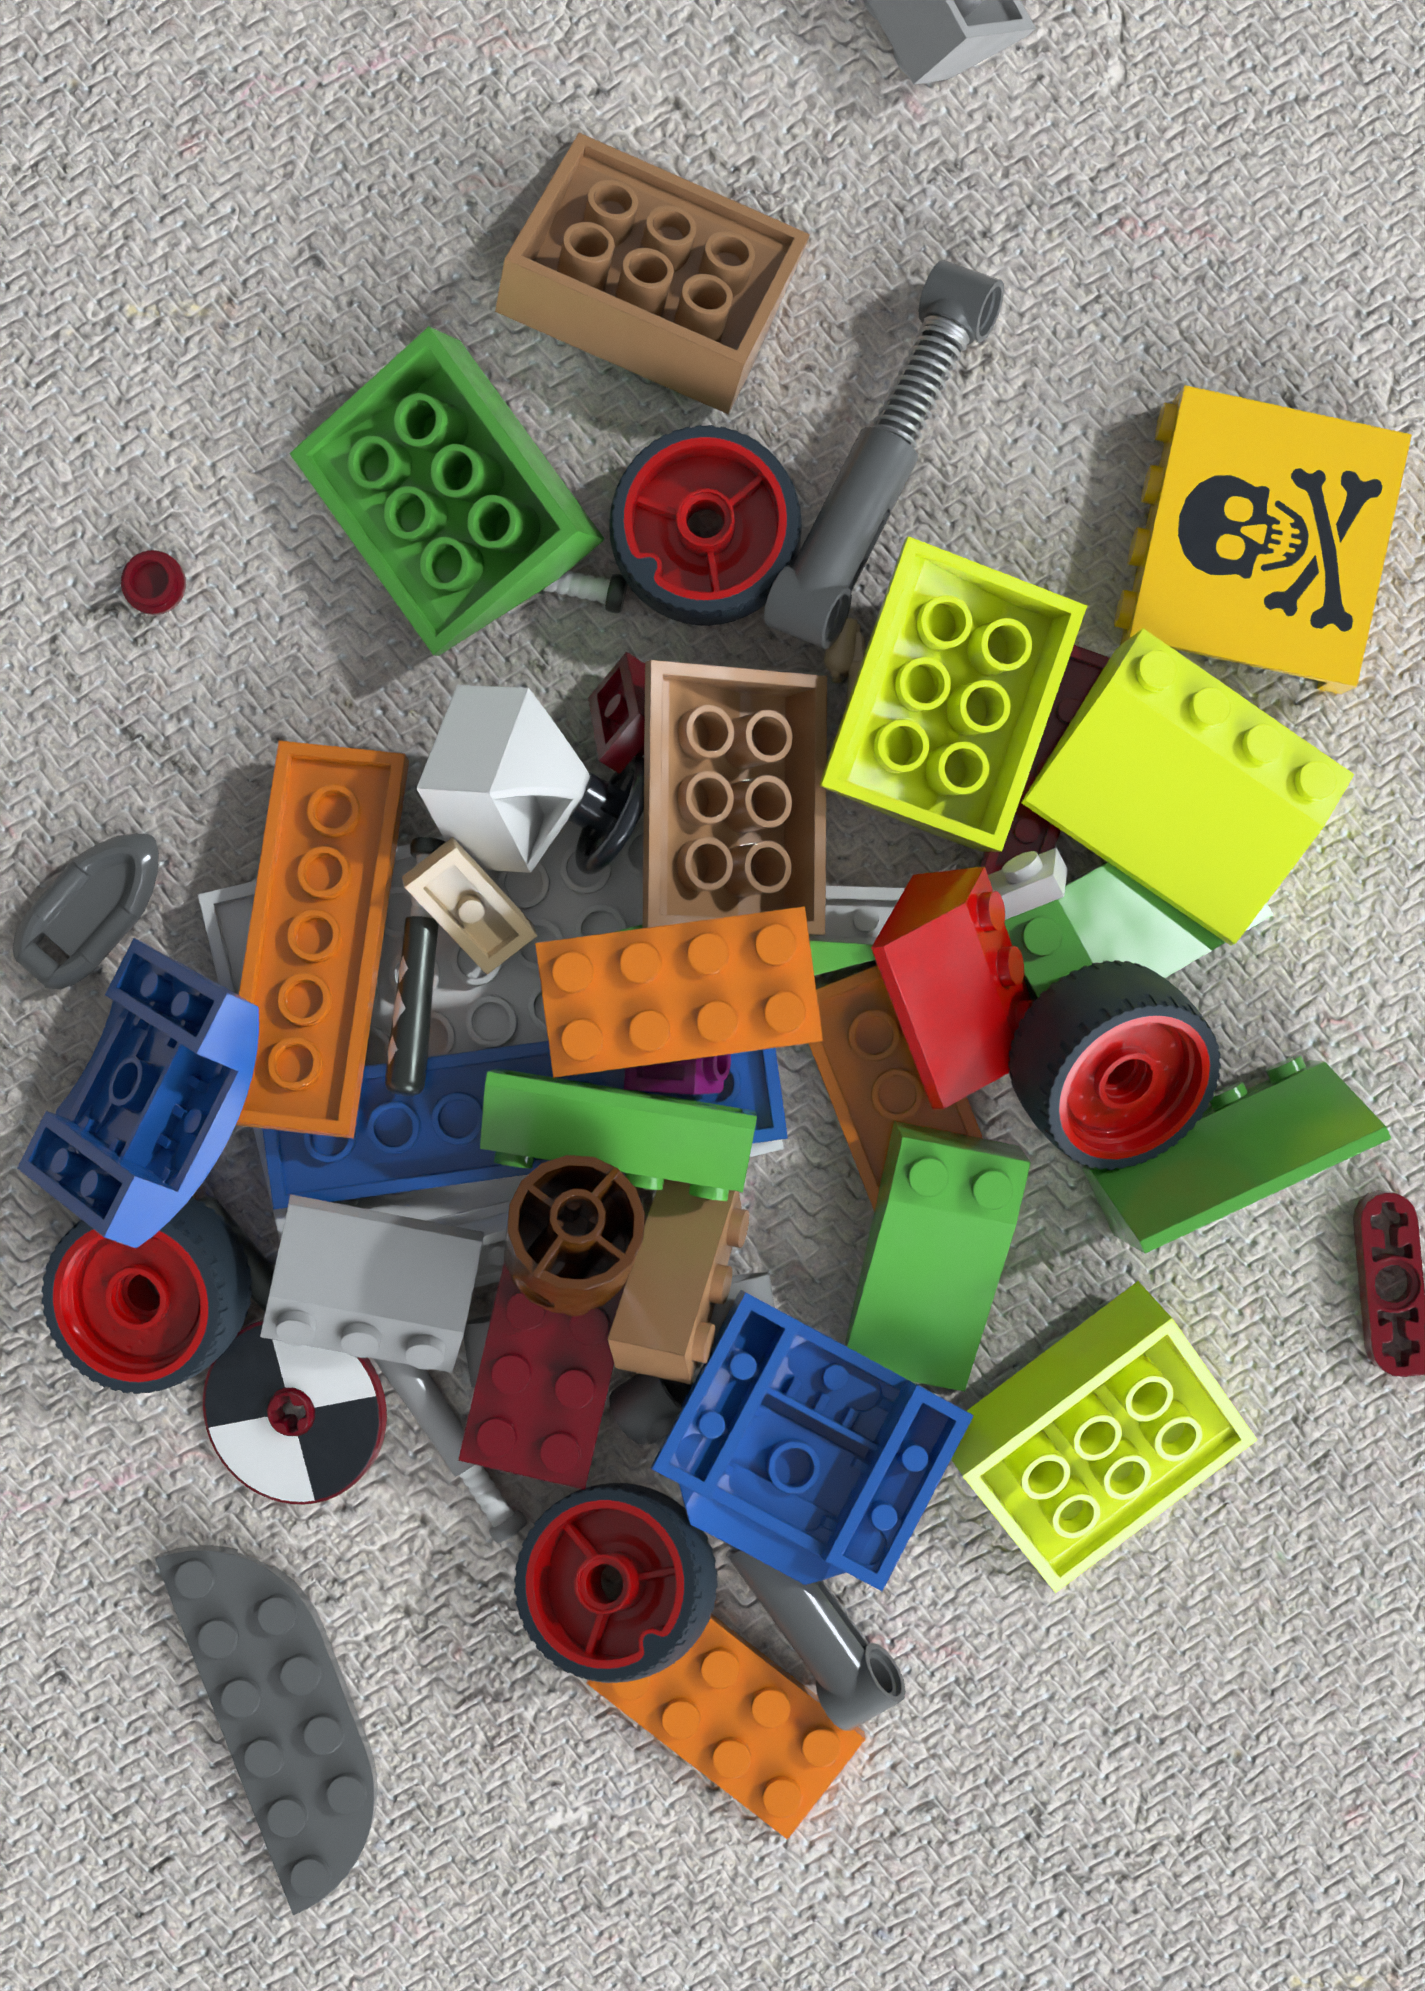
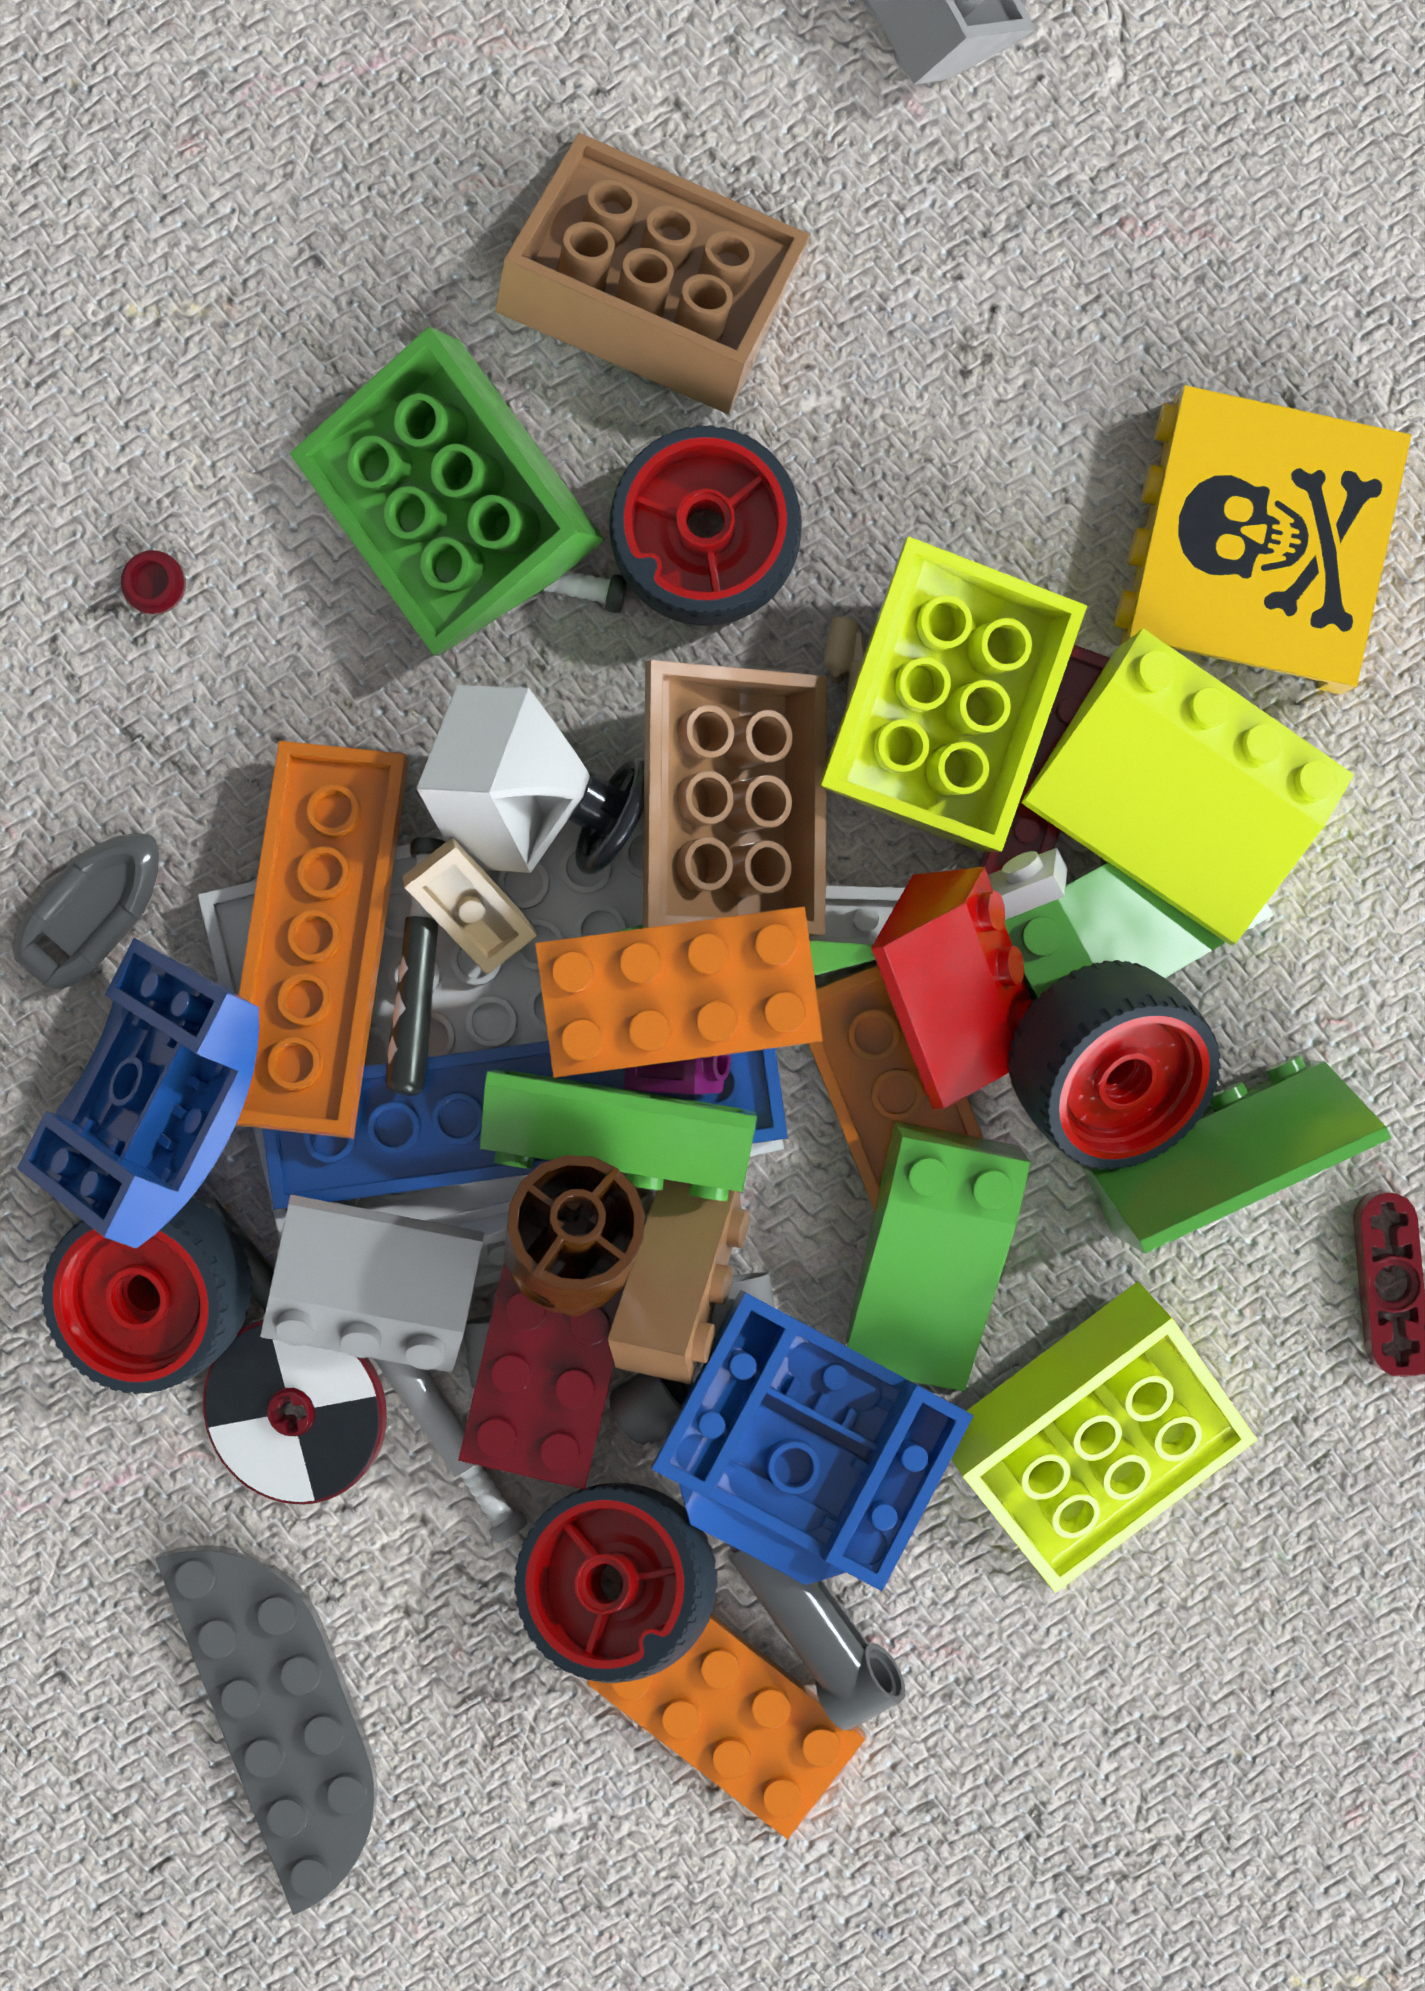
(619, 713): dark red plate -> none
(815, 593): dark grey piece -> none

